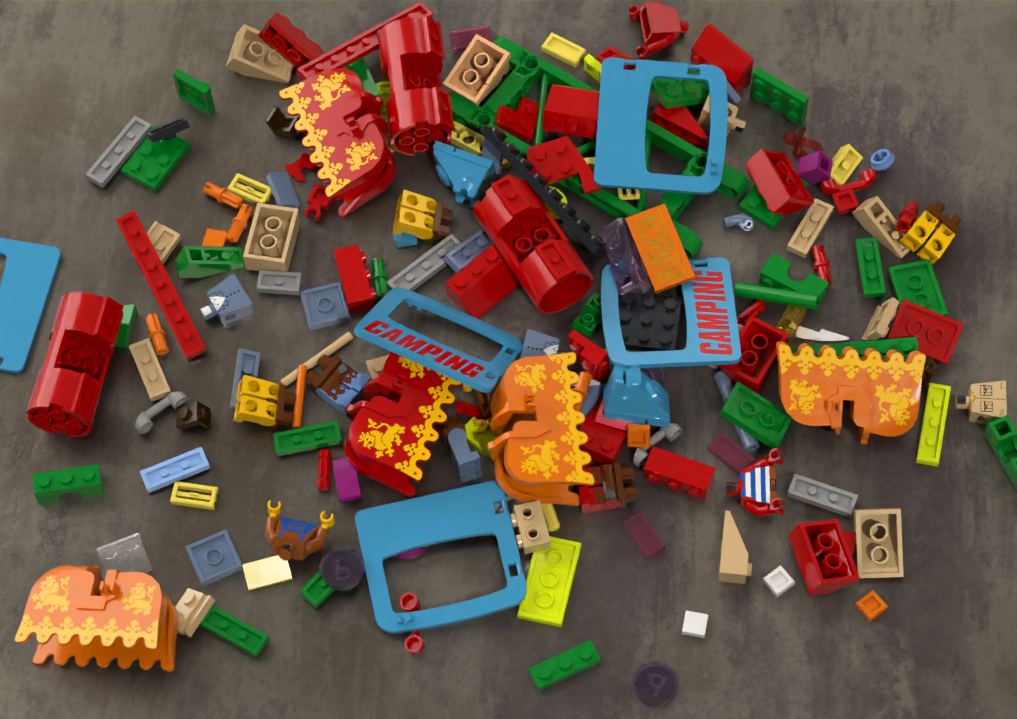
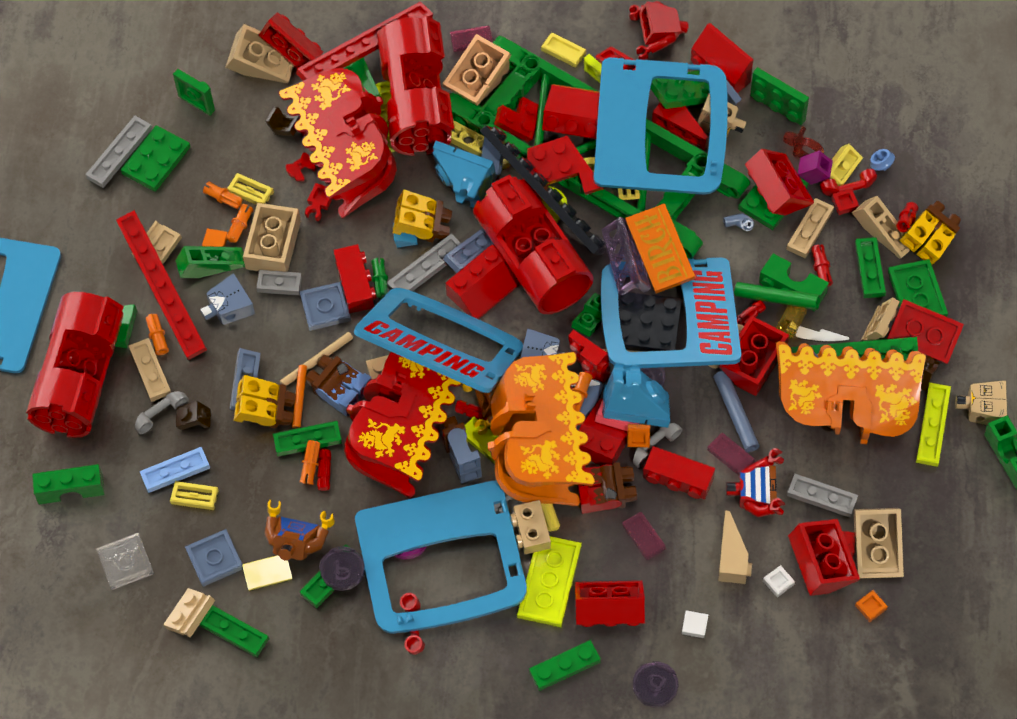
(81, 618): orange animal -> none
(167, 131): black plate -> none
(282, 189): sand blue tile -> none
(310, 462): none -> orange axle
(346, 480): magenta slope -> none
(609, 603): none -> red slope
(756, 415): green plate -> none

